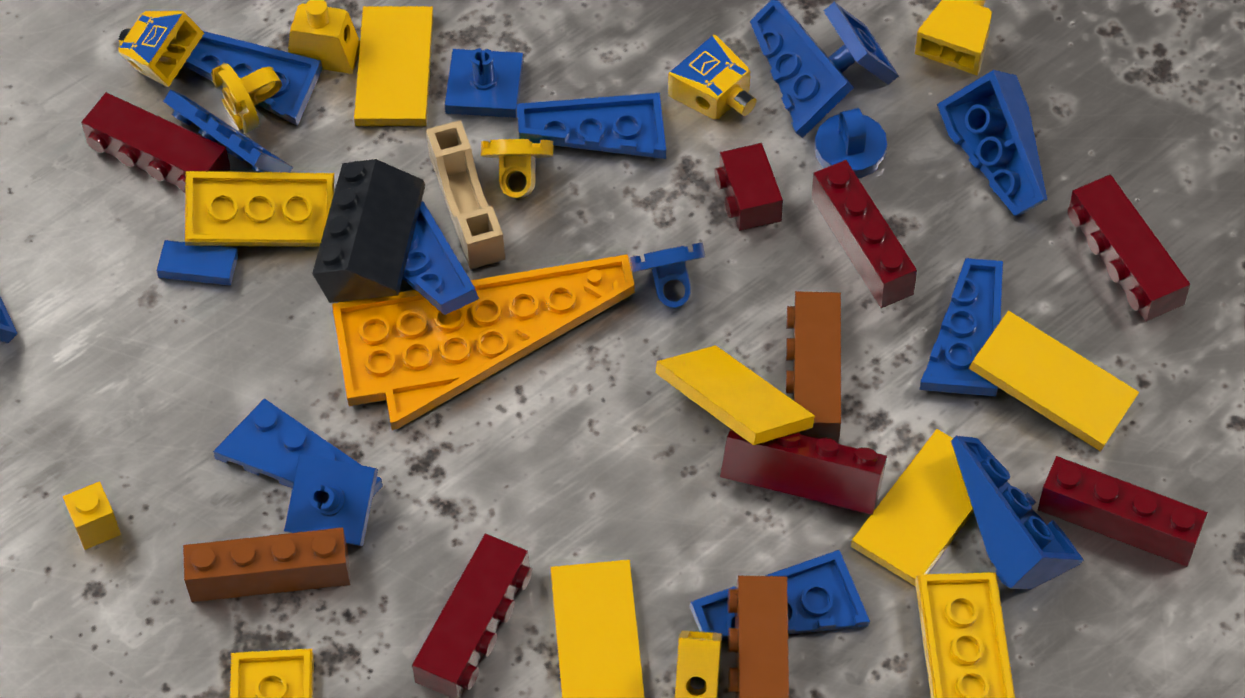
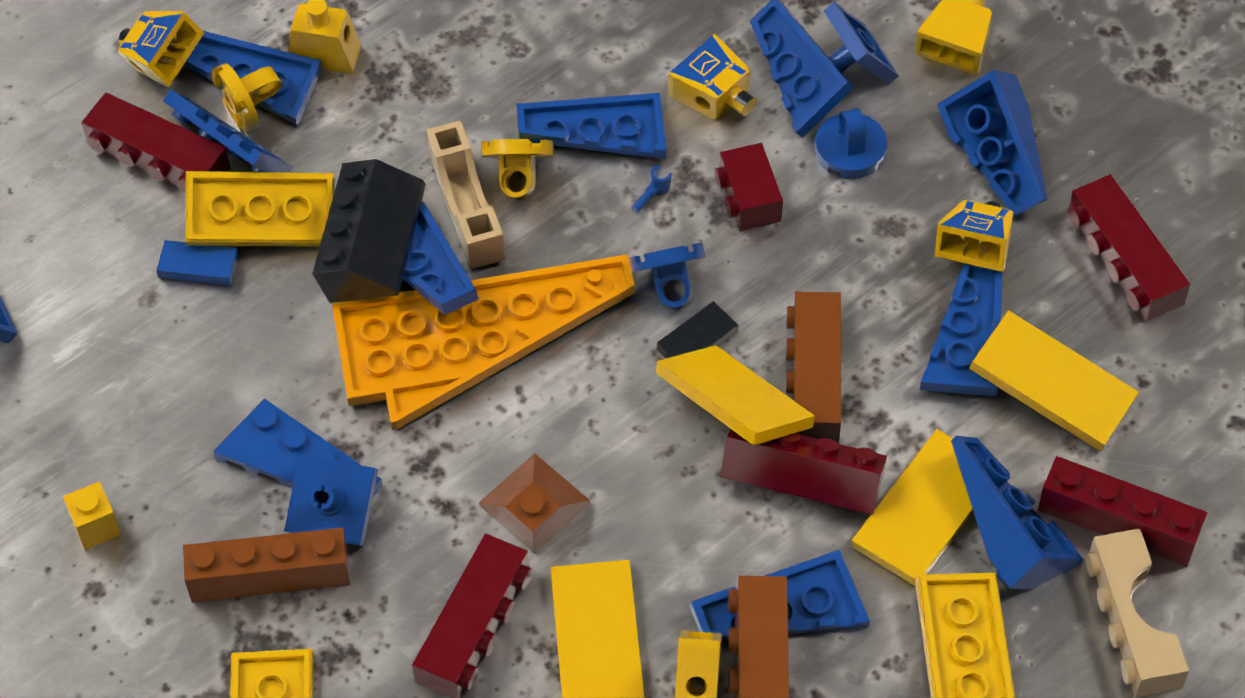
(394, 66): yellow tile -> none
(484, 83): blue tile -> none
(534, 503): none -> dark orange slope
(656, 186): none -> blue hand
(703, 330): none -> black tile
(863, 234): dark red brick -> none
(975, 234): none -> yellow torso
(1150, 657): none -> tan arch

